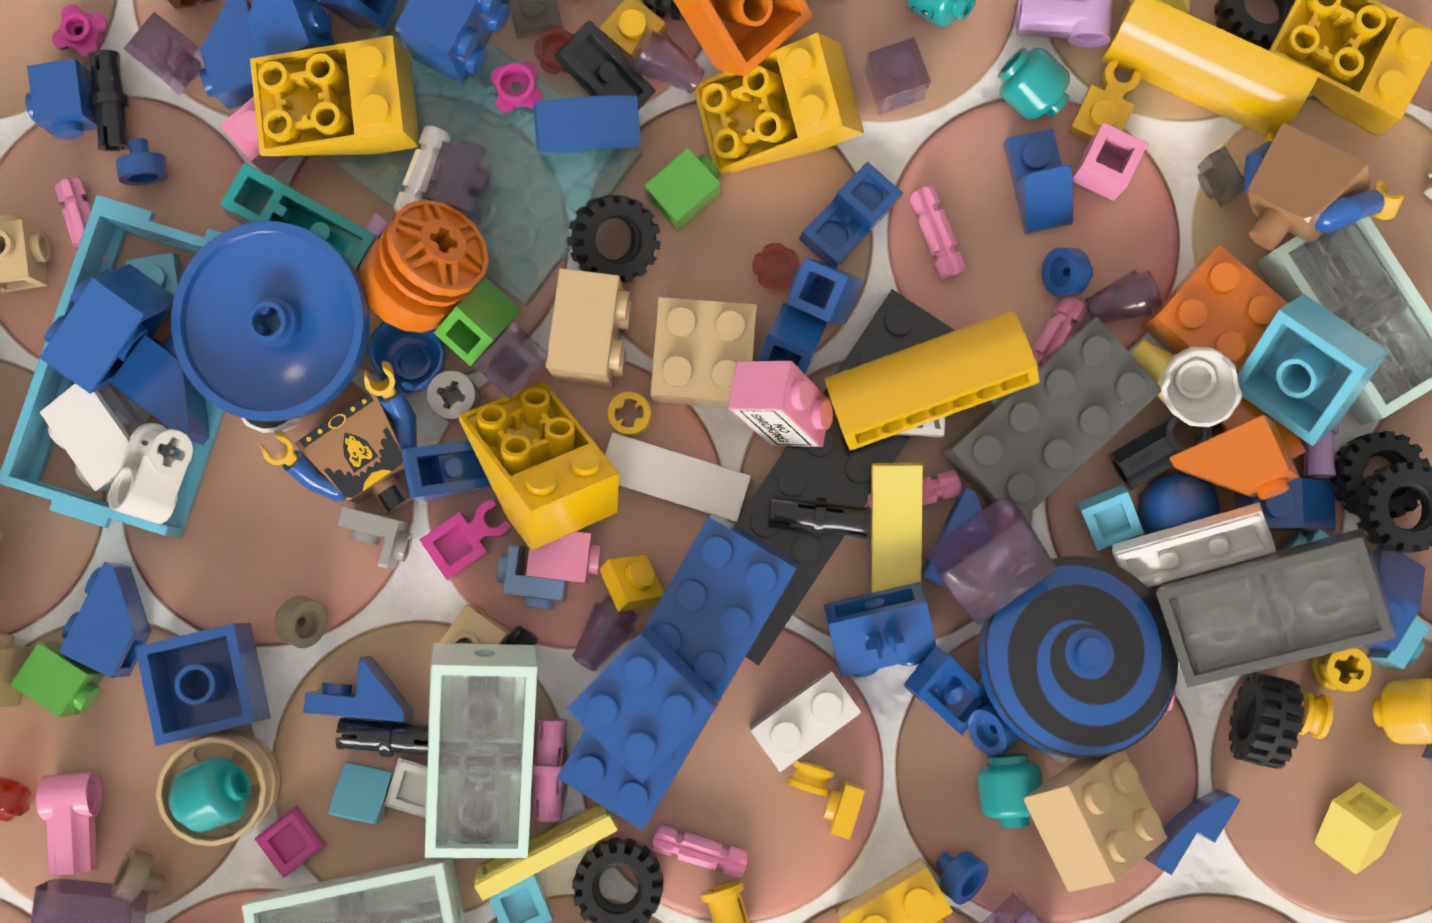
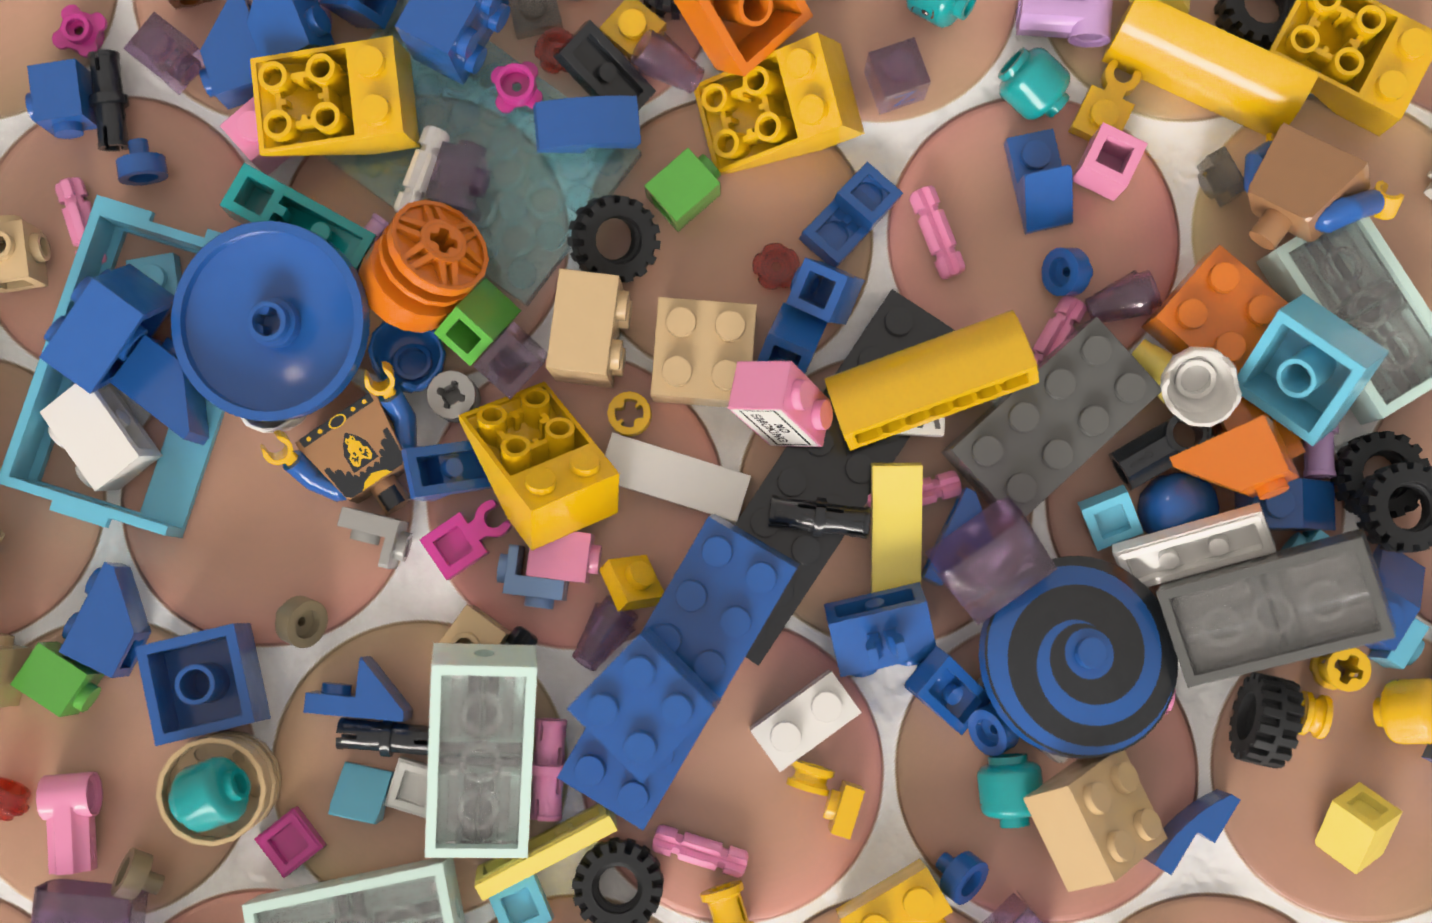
(148, 479): white piece -> none

